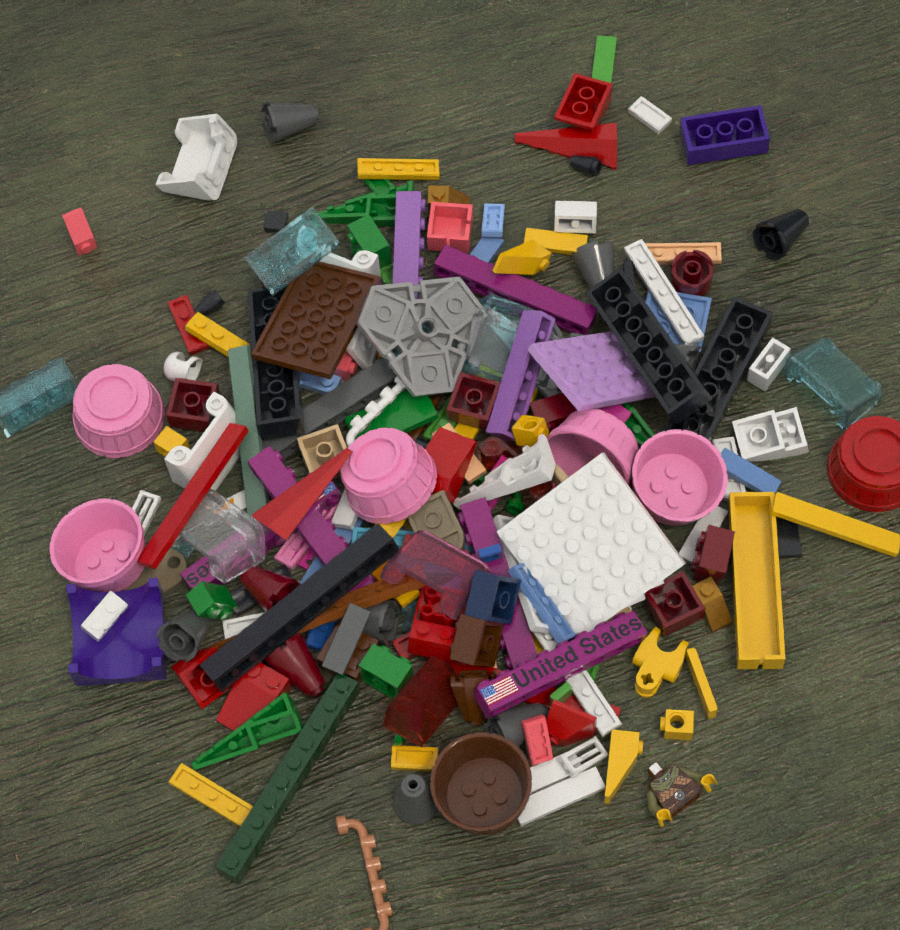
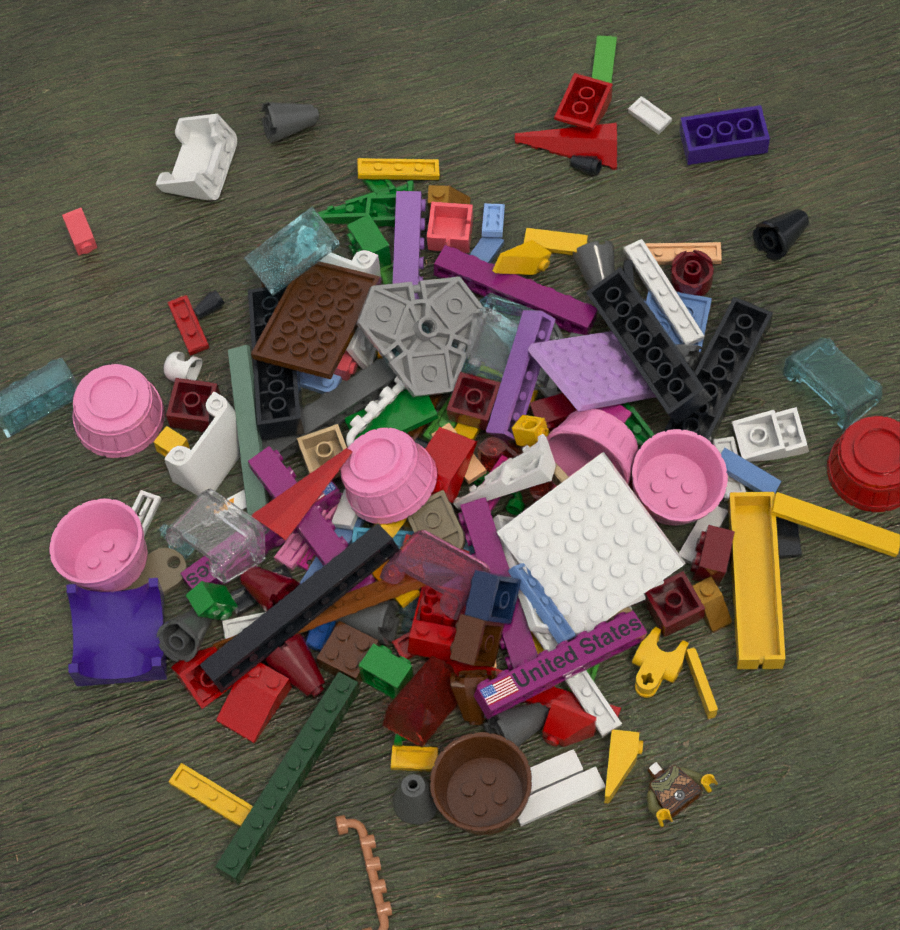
(104, 616): white brick -> none
(192, 496): red tile -> none
(213, 334): yellow plate -> none
(269, 724): green wedge -> none
(275, 221): black tile -> none
(346, 639): dark grey tile -> none
(490, 553): blue tile -> none
(537, 740): coral plate -> none
(562, 693): bright green tile -> none
(570, 765): white tile -> none
(575, 216): white brick -> none
(684, 717): yellow brick -> none
(768, 364): white brick -> none

